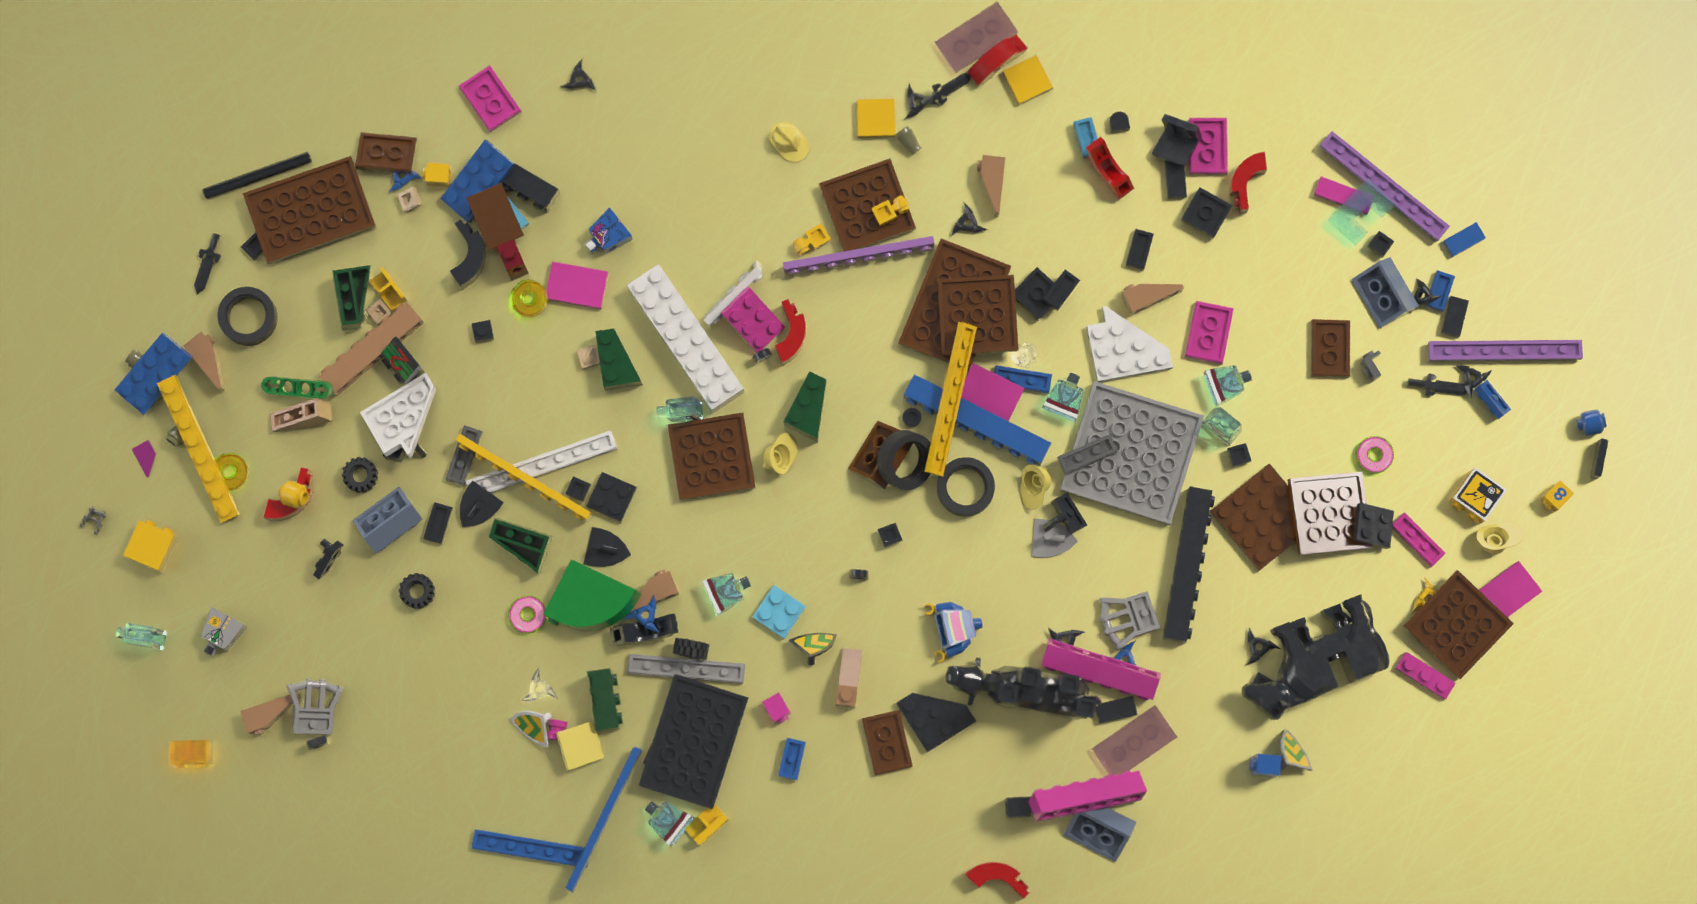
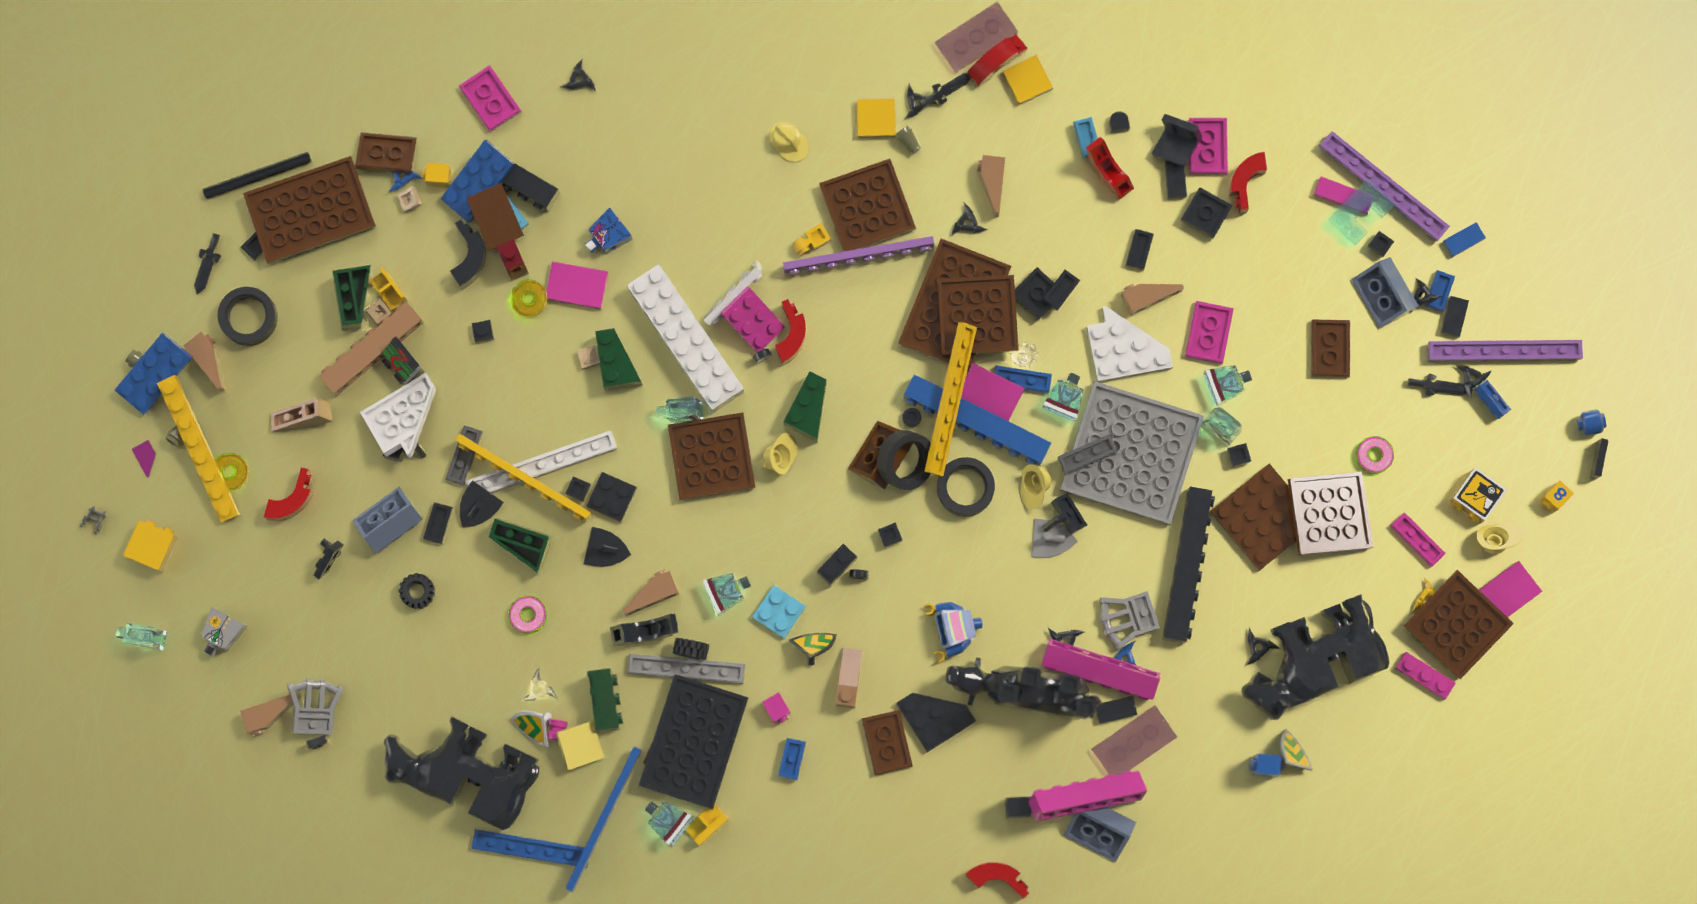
(191, 753): clear yellow brick -> none
(293, 494): yellow head -> none
(297, 387): green beam -> none
(357, 463): black tyre -> none
(446, 768): none -> black animal
(589, 599): green brick -> none
(648, 623): blue piece -> none
(837, 565): none -> black brick
(886, 212): yellow plate -> none
(1370, 370): dark grey bracket -> none
(1373, 525): black plate -> none

